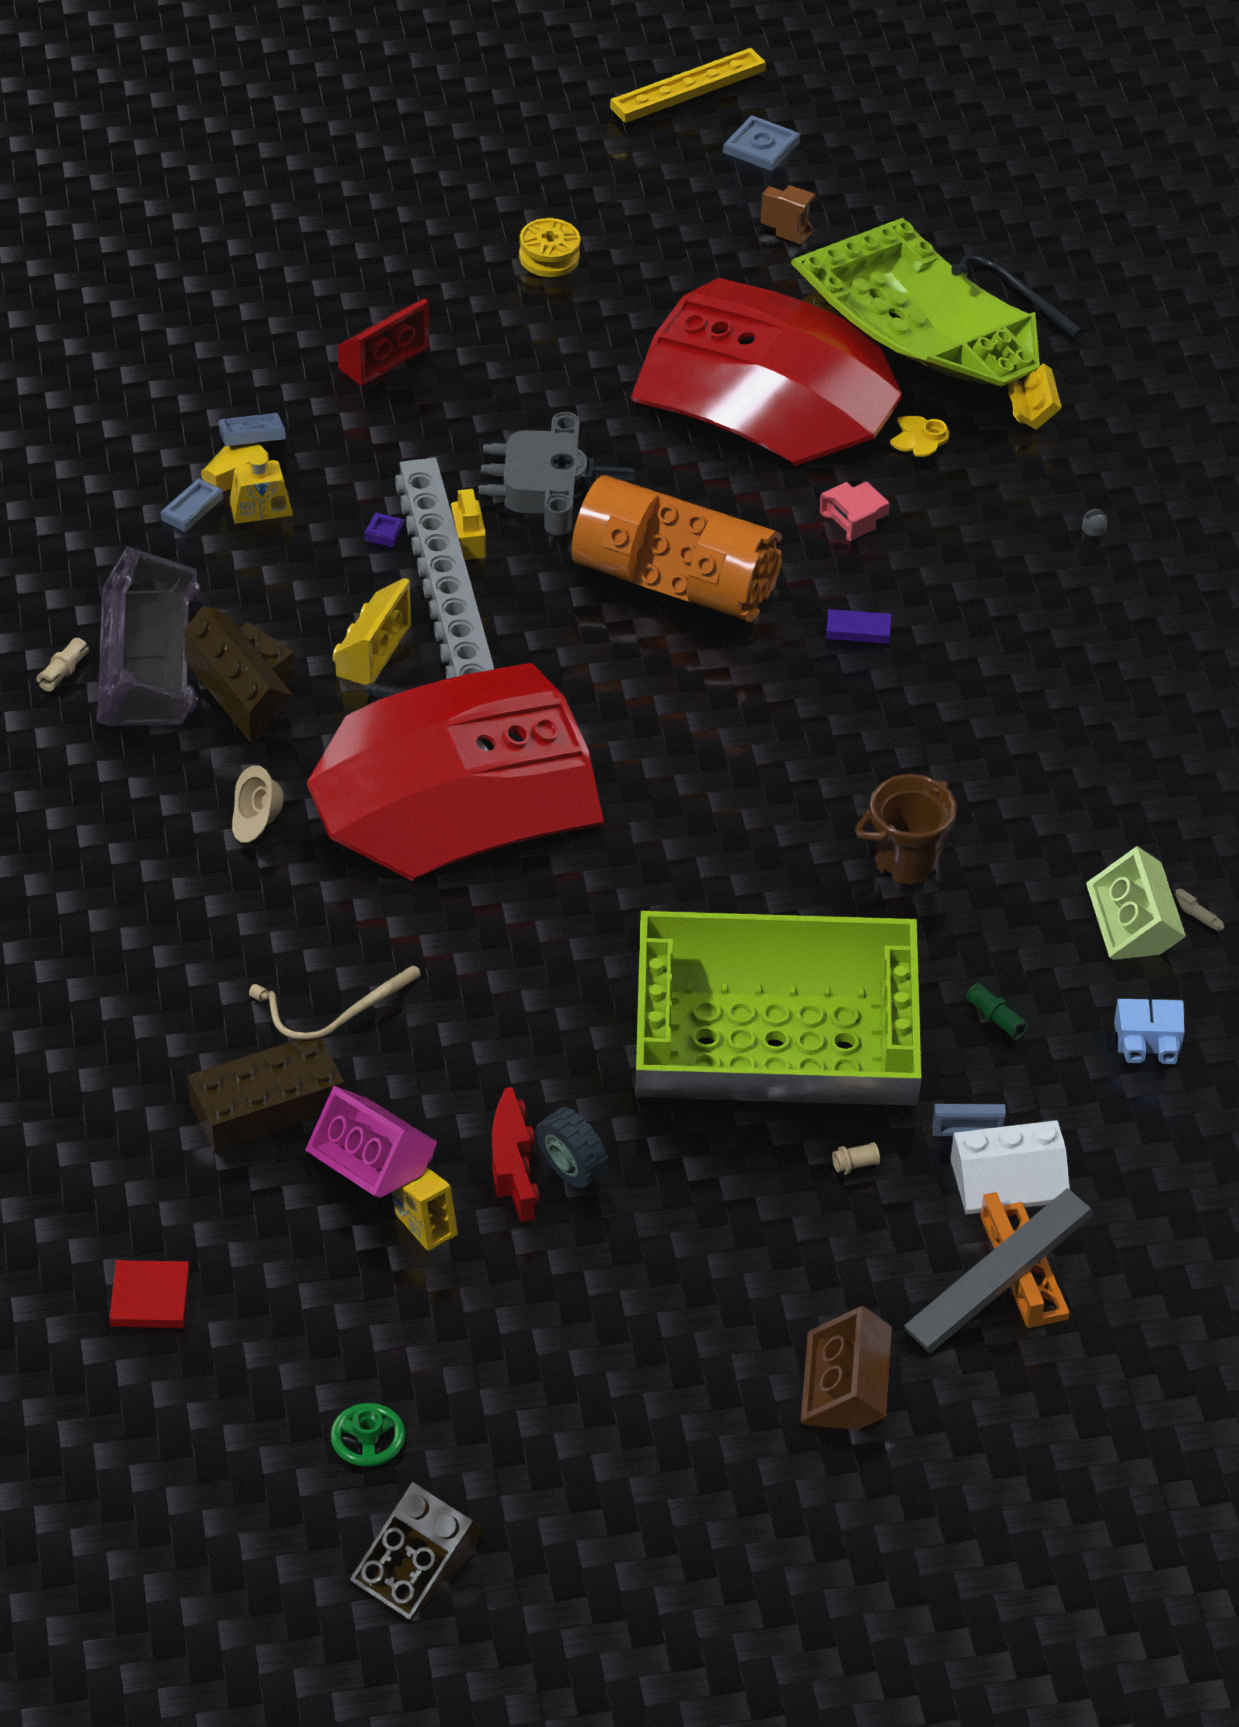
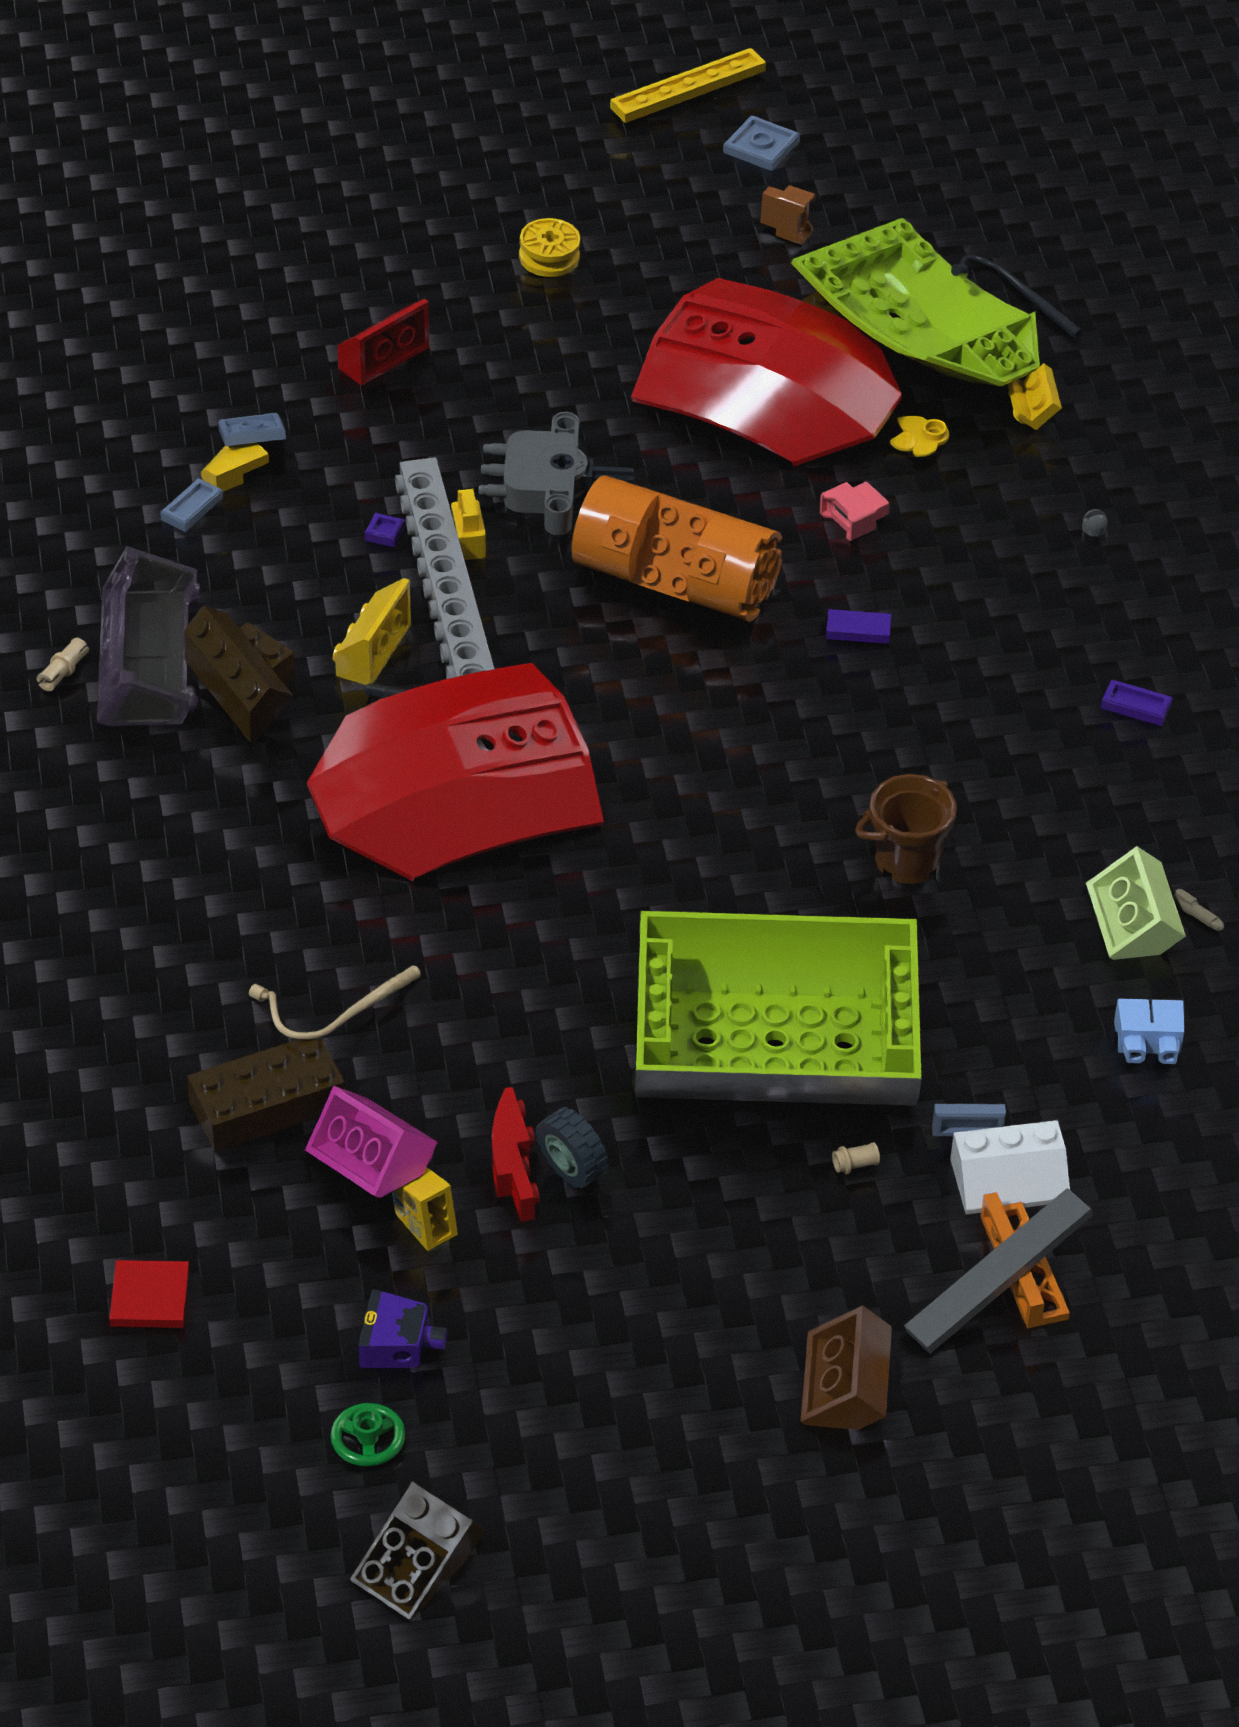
(256, 803): tan piece -> none
(259, 491): yellow torso -> none
(397, 1332): none -> dark purple torso
(997, 1011): dark green pin -> none
(1136, 702): none -> dark purple tile

